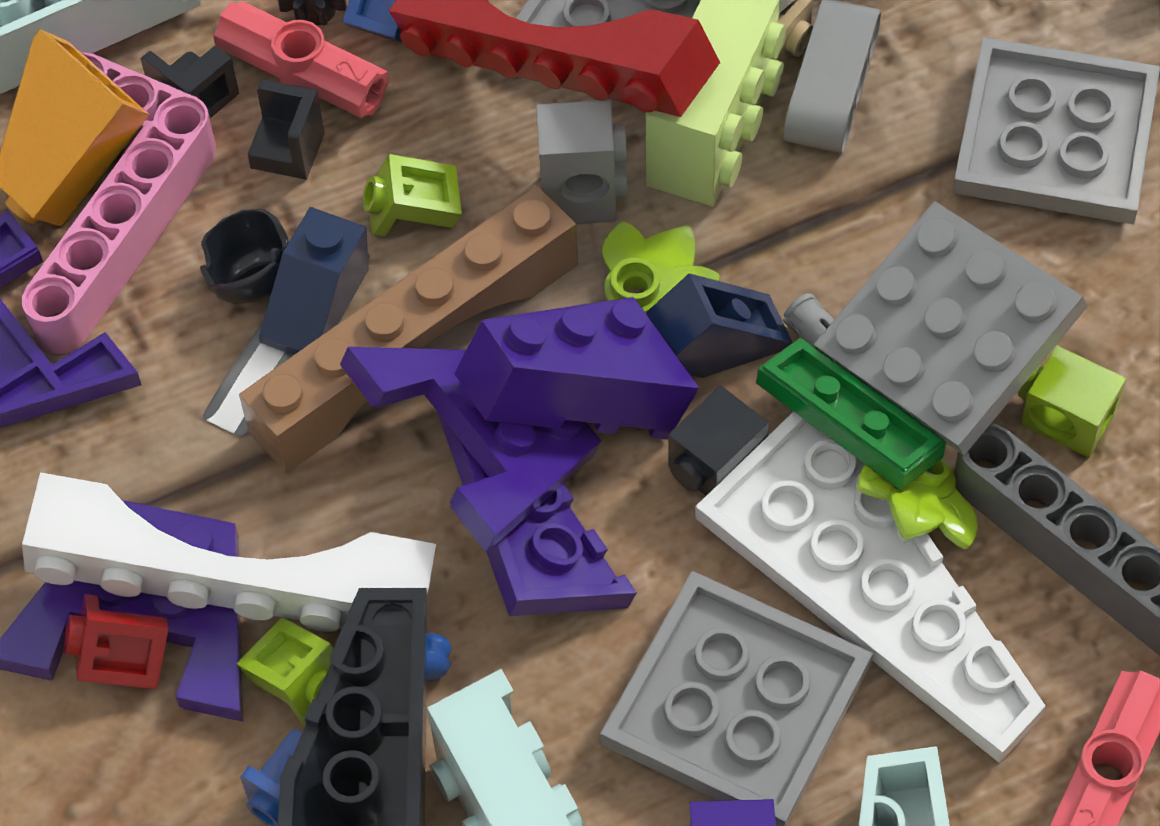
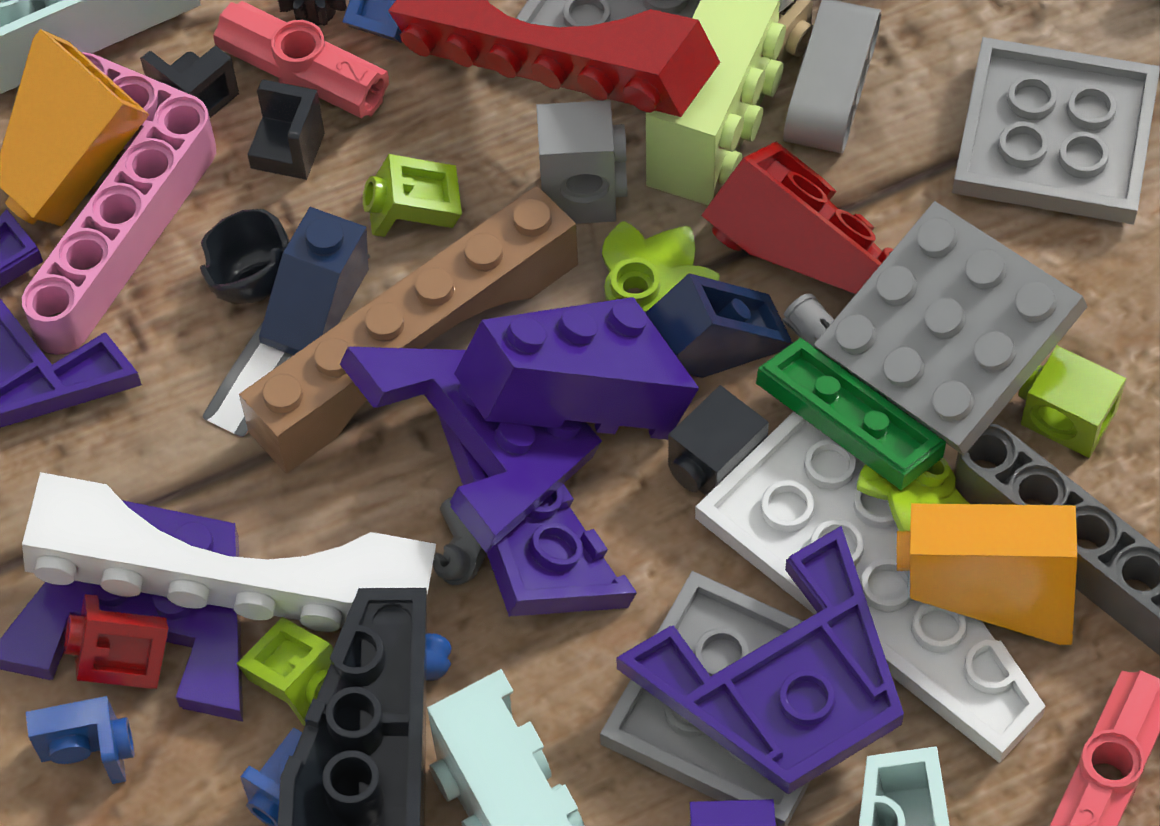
(76, 729): none -> blue bracket
(463, 553): none -> dark grey arm
(785, 216): none -> red wedge
(797, 698): none -> dark purple wing
(995, 564): none -> light orange slope

